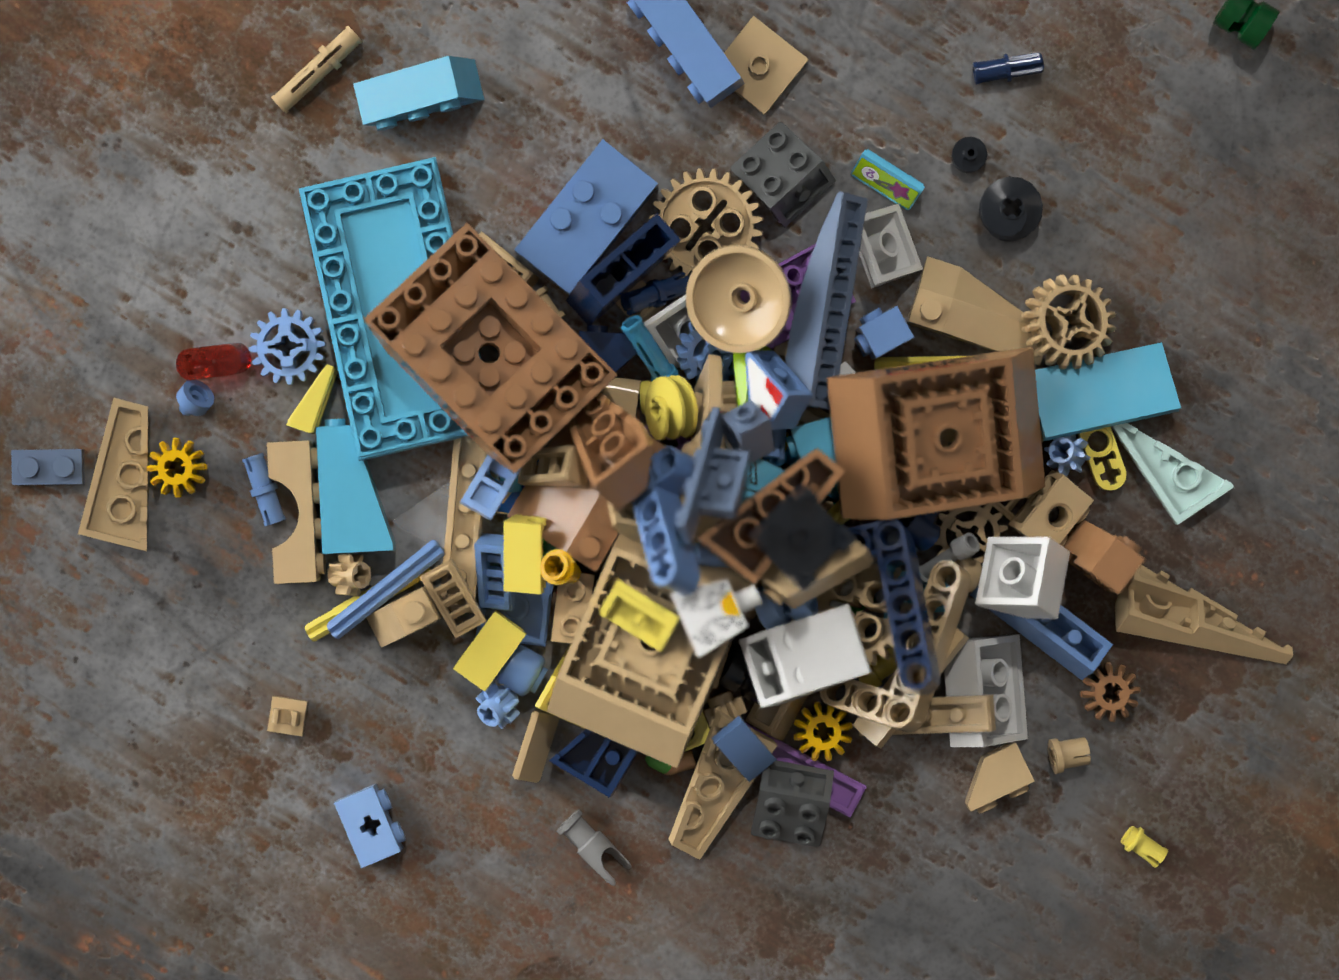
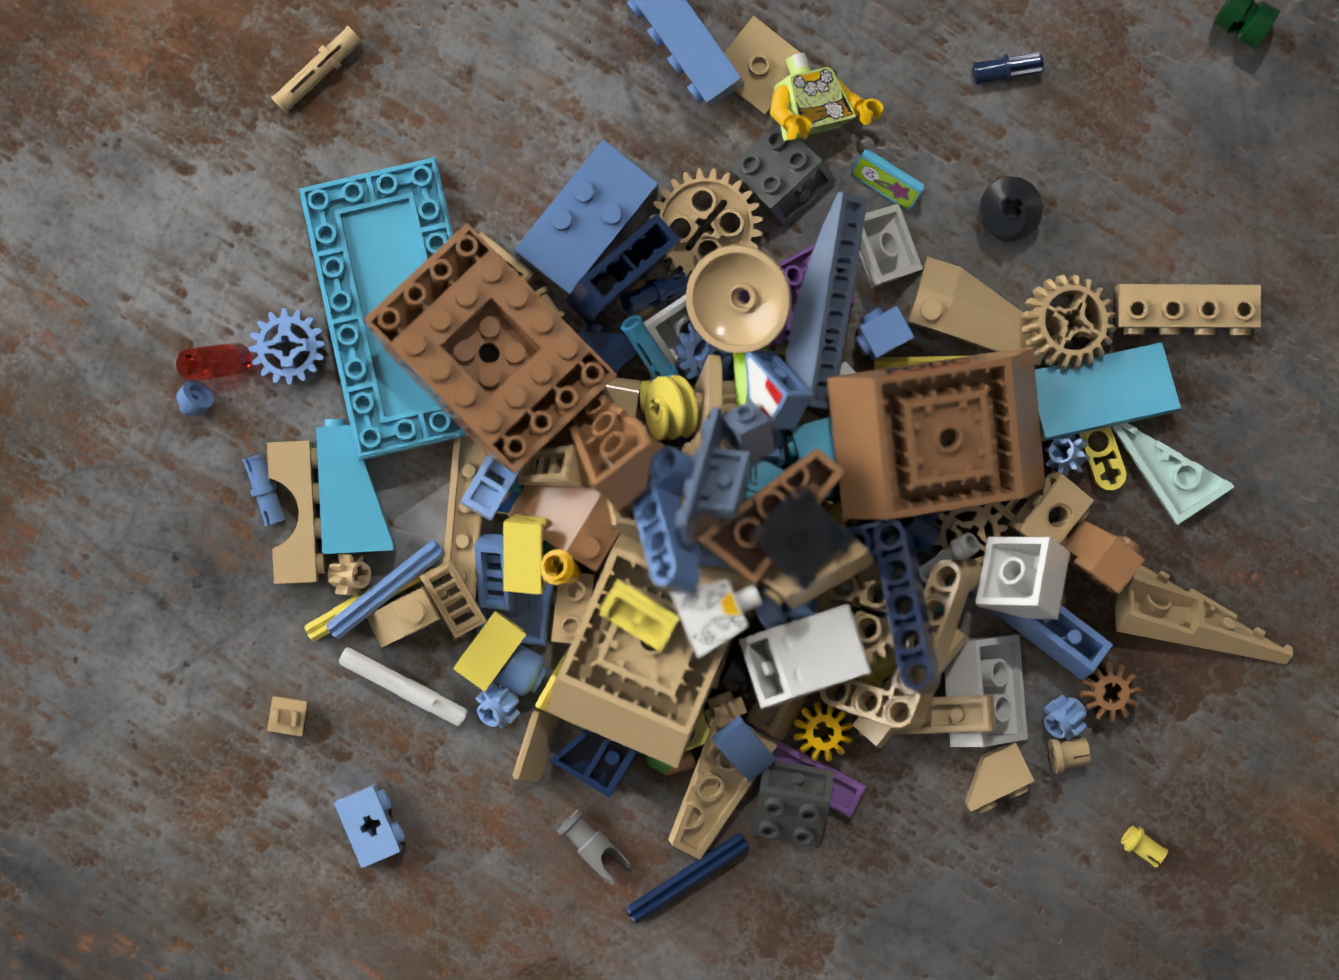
(48, 467): sand blue plate -> none
(119, 484): tan wing -> none
(178, 480): yellow gear -> none
(313, 405): light yellow slope -> none
(403, 686): none -> white axle
(417, 91): medium azure wedge -> none
(687, 878): none -> dark blue axle
(816, 101): none -> torso
(963, 161): black tile -> none
(1065, 717): none -> light blue gear
(1187, 307): none -> tan brick

